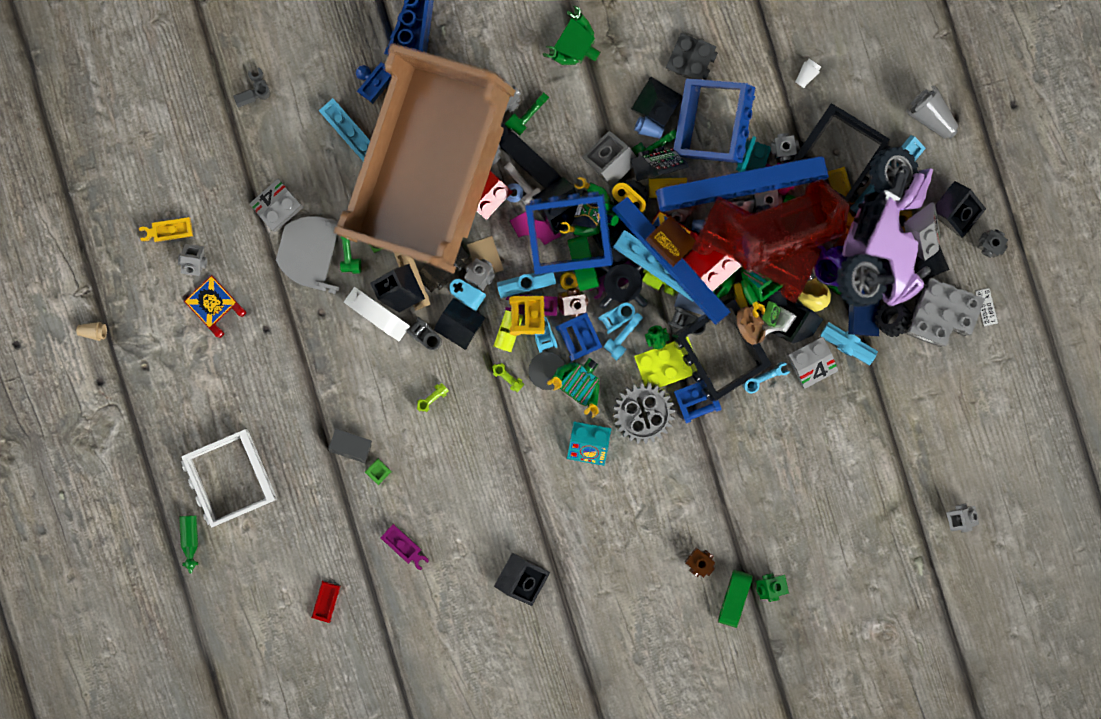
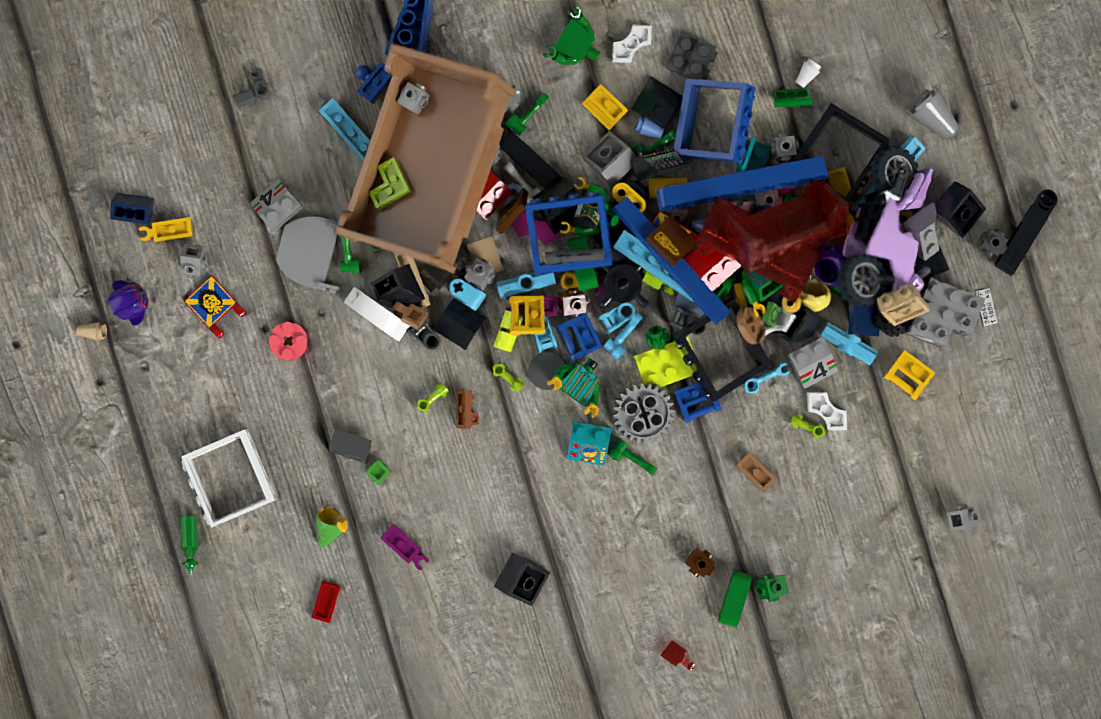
(128, 301): none -> dark purple piece
(131, 208): none -> dark blue brick
(287, 330): none -> coral plate
(329, 525): none -> hat
(394, 186): none -> lime plate
(410, 315): none -> medium nougat plate
(413, 97): none -> light grey brick
(465, 417): none -> dark orange hinge
(512, 211): none -> reddish brown tile
(574, 255): none -> dark grey pin
(604, 107): none -> yellow plate
(620, 450): none -> green brick
(625, 49): none -> white tile
(675, 654): none -> clear red plate
(756, 472): none -> medium nougat plate
(791, 309): none -> yellow plate
(792, 97): none -> green plate
(817, 431): none -> lime bar
(819, 403): none -> white tile
(902, 304): none -> tan plate
(914, 370): none -> yellow plate
(1027, 231): none -> black piece

